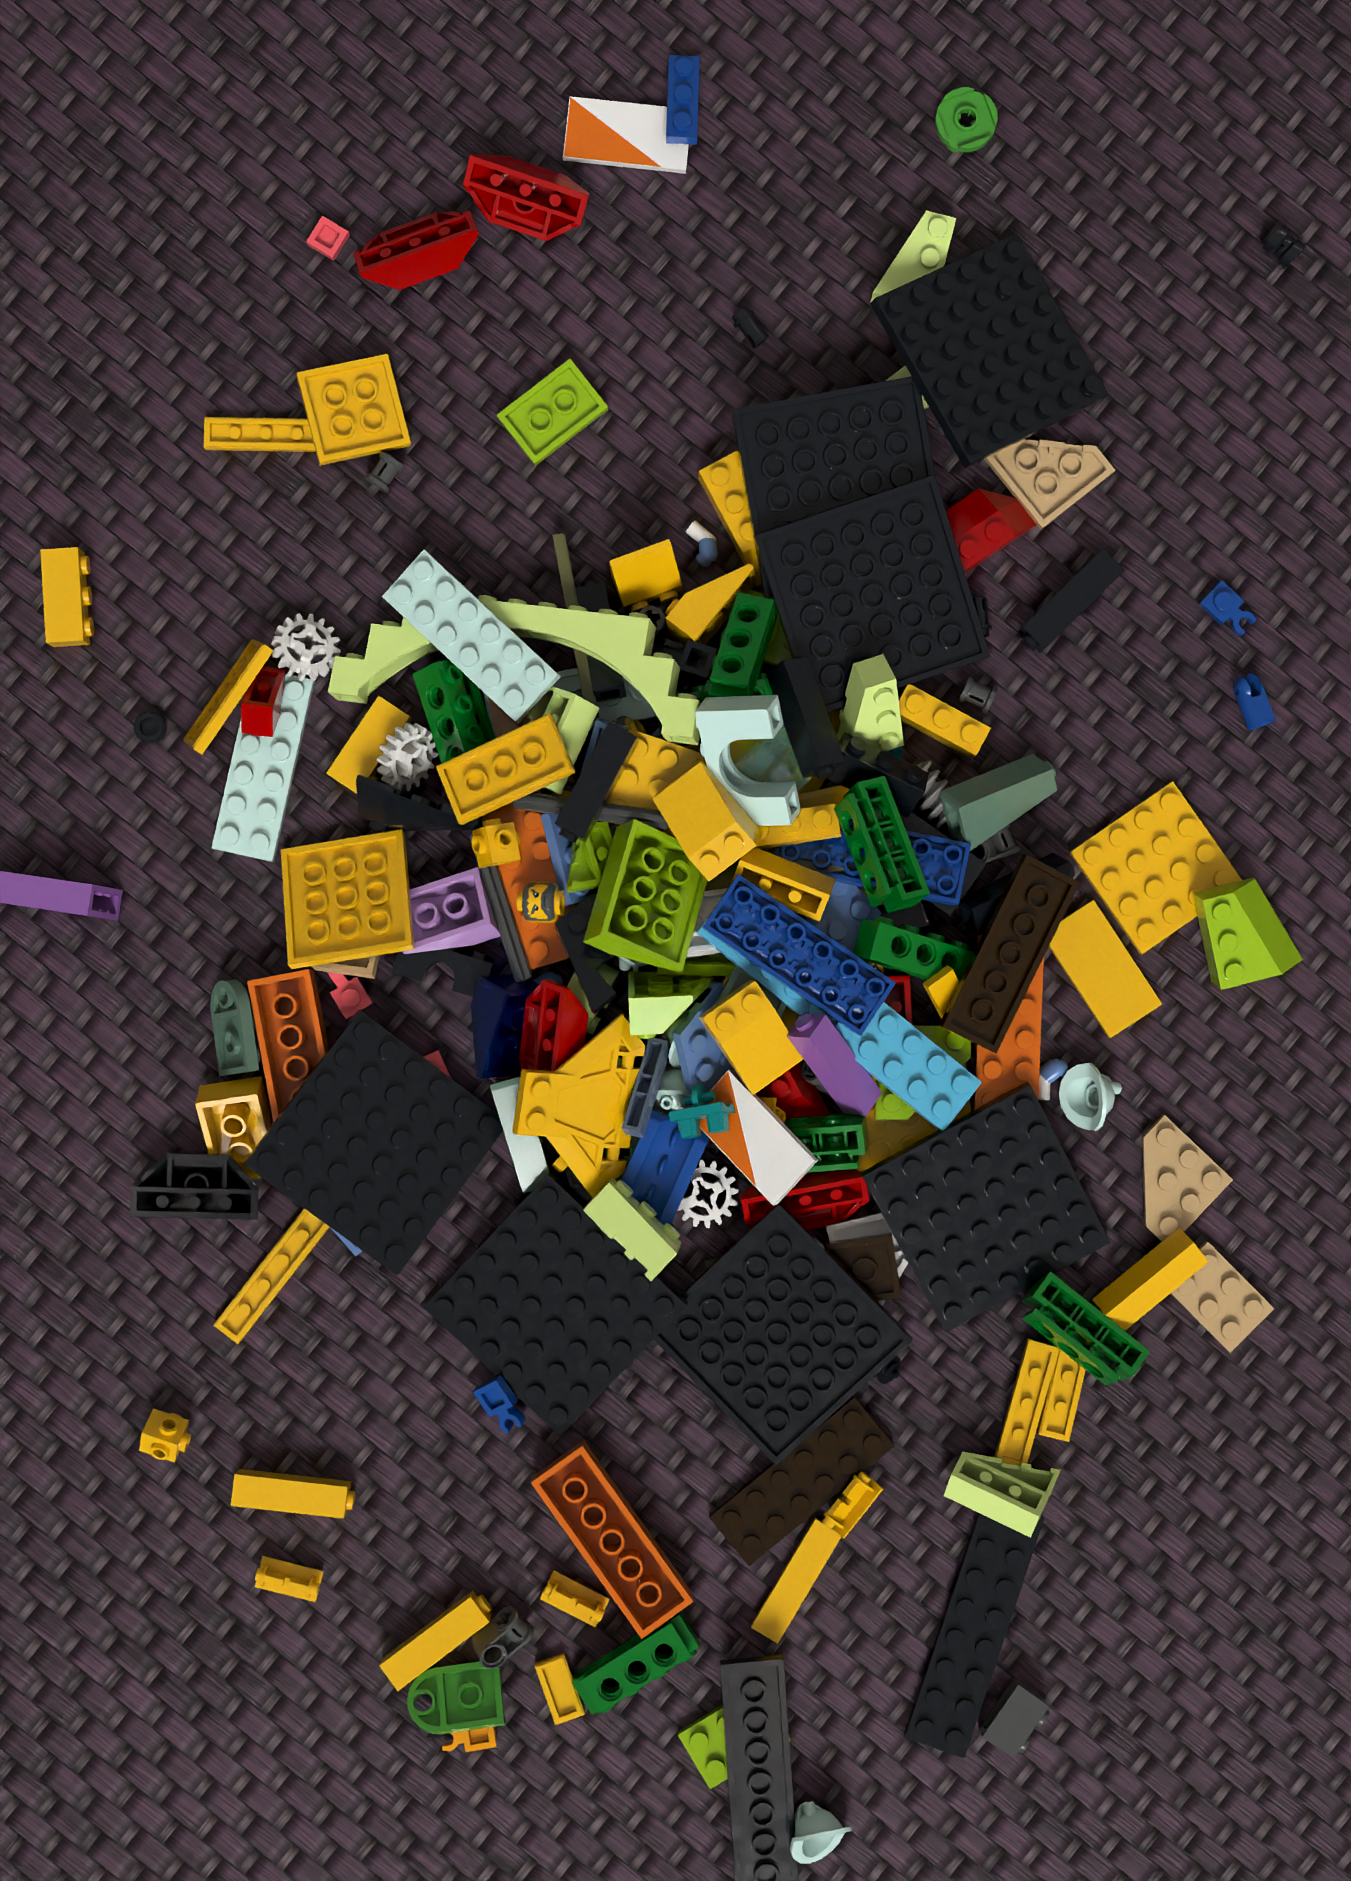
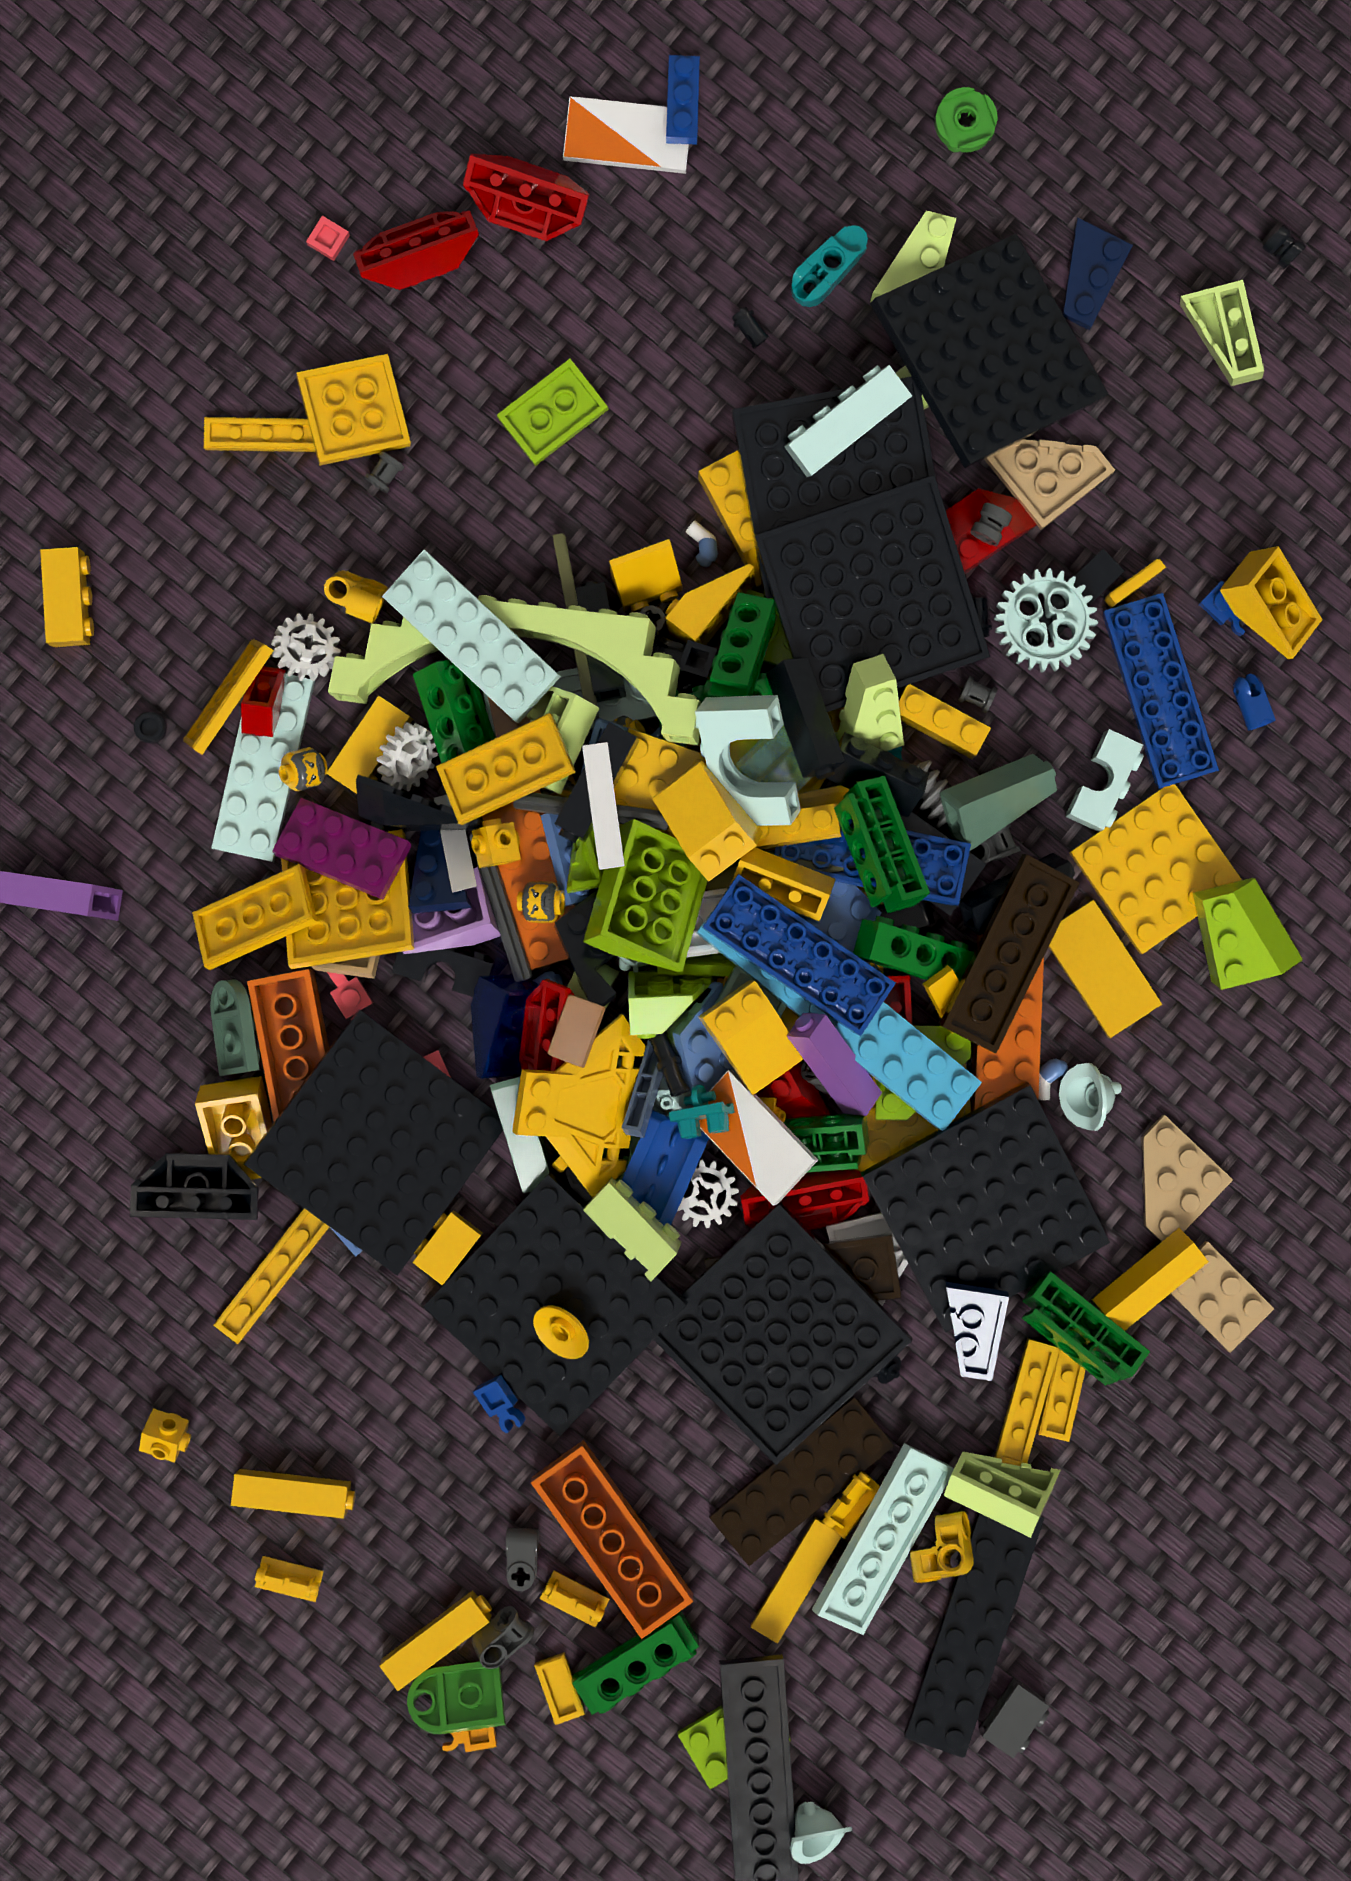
(254, 917): none -> yellow tile
(303, 769): none -> head
(342, 848): none -> magenta plate
(362, 596): none -> yellow piece
(431, 881): none -> dark blue wing
(447, 1246): none -> yellow brick
(457, 855): none -> white sticker
(523, 1552): none -> dark grey piece
(561, 1332): none -> yellow dish
(576, 1030): none -> medium nougat slope
(603, 805): none -> white sticker
(669, 1064): none -> black pin
(846, 247): none -> teal piece
(848, 420): none -> light aqua brick
(883, 1539): none -> light aqua plate
(952, 1535): none -> yellow piece
(977, 1327): none -> wing
(991, 524): none -> dark grey wheel
(1074, 615): none -> light aqua gear
(1092, 271): none -> dark blue wing
(1118, 757): none -> light aqua arch
(1134, 583): none -> yellow tile
(1160, 691): none -> blue plate
(1227, 329): none -> yellowish green wedge
(1272, 600): none -> yellow slope

